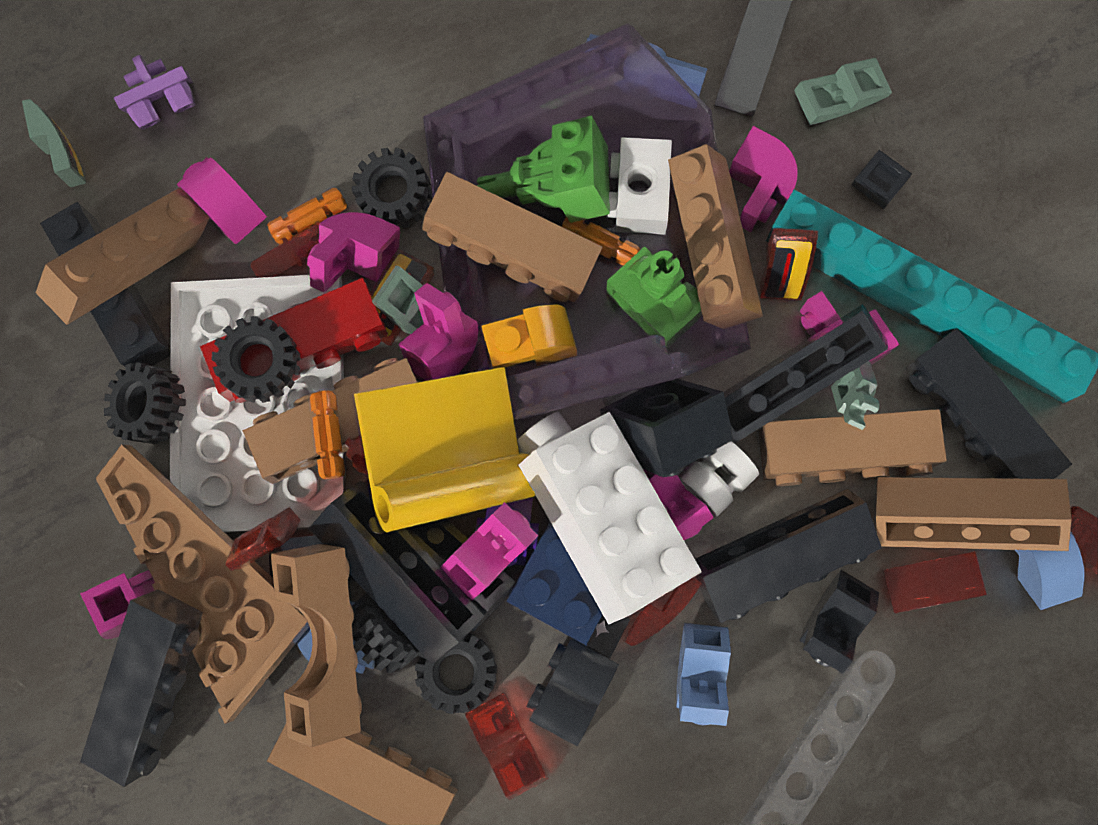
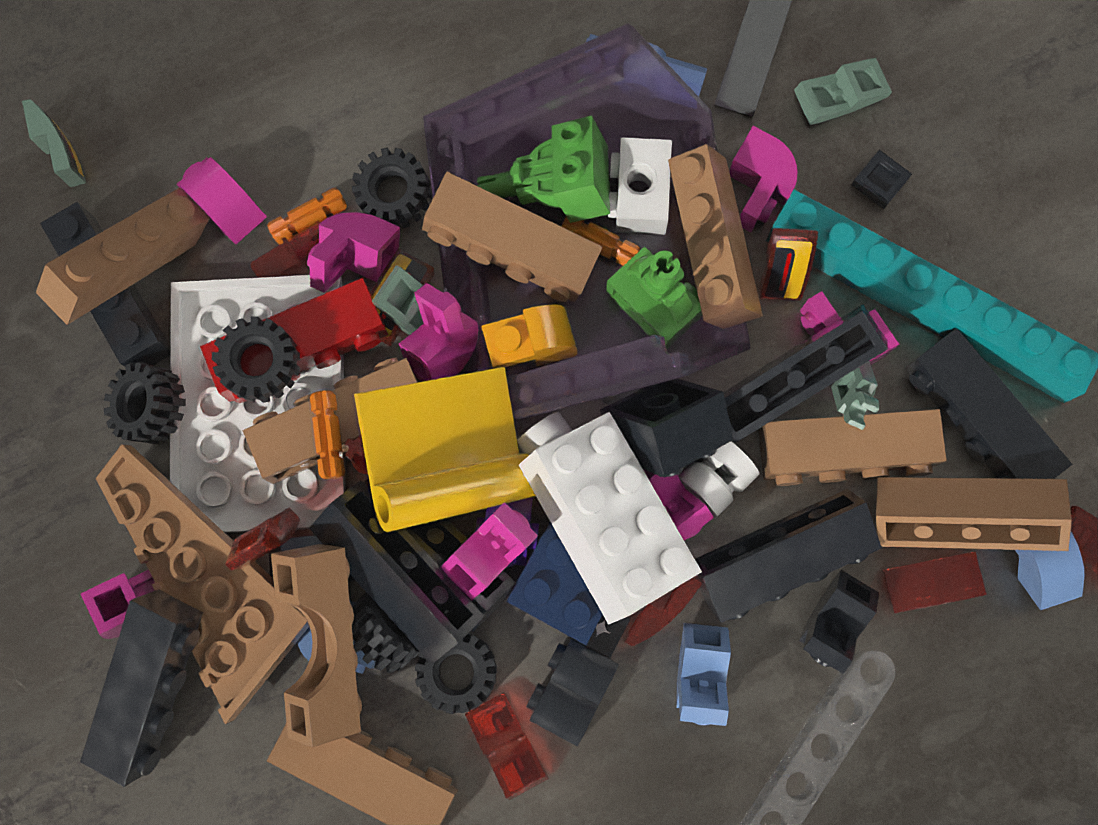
(139, 100): medium lavender hips -> none

